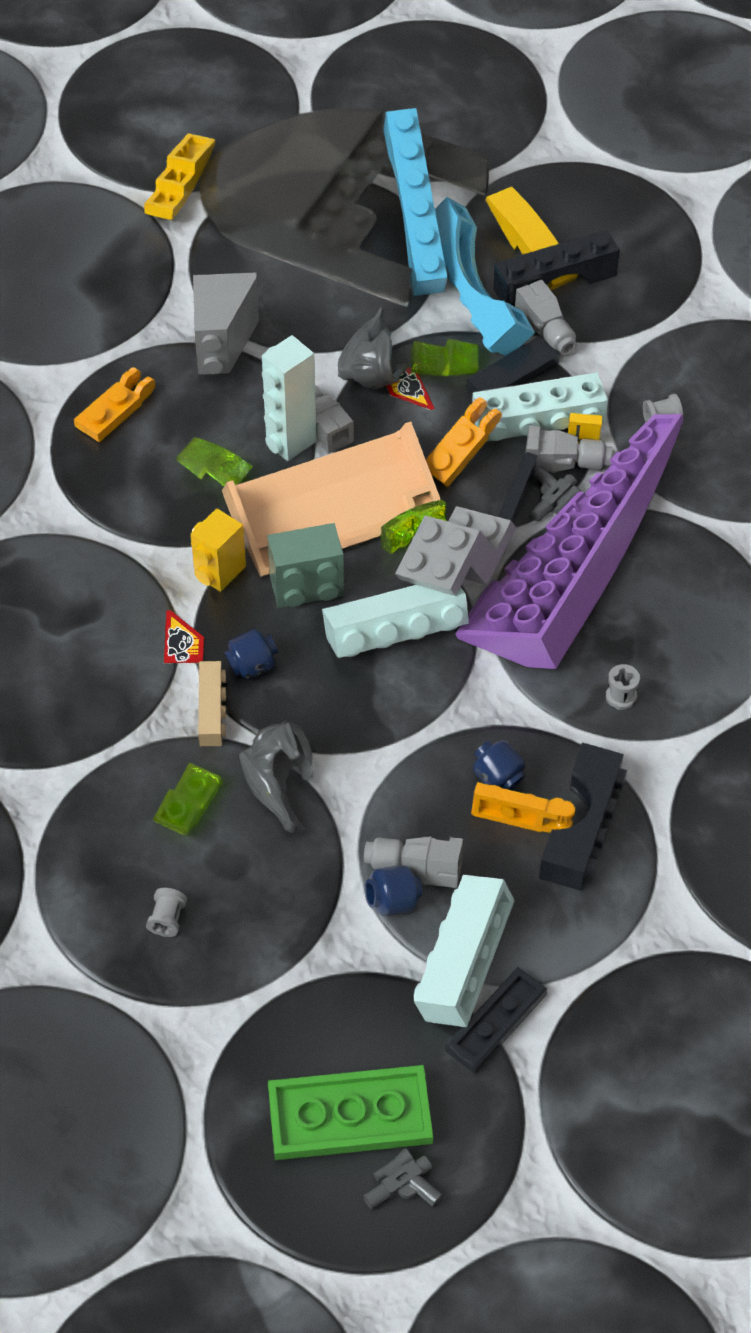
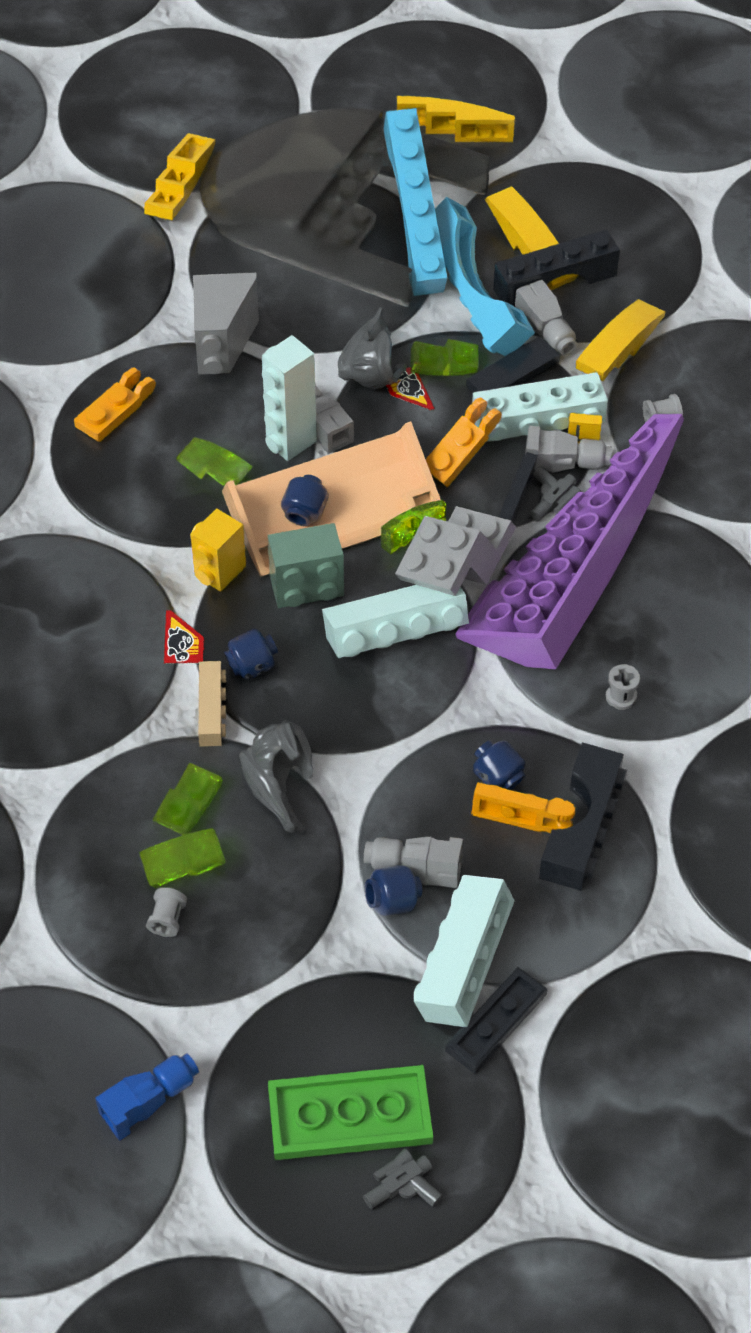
(142, 1094): none -> blue piece
(182, 856): none -> clear neon green slope
(304, 500): none -> dark blue head
(463, 119): none -> yellow slope
(620, 339): none -> yellow slope

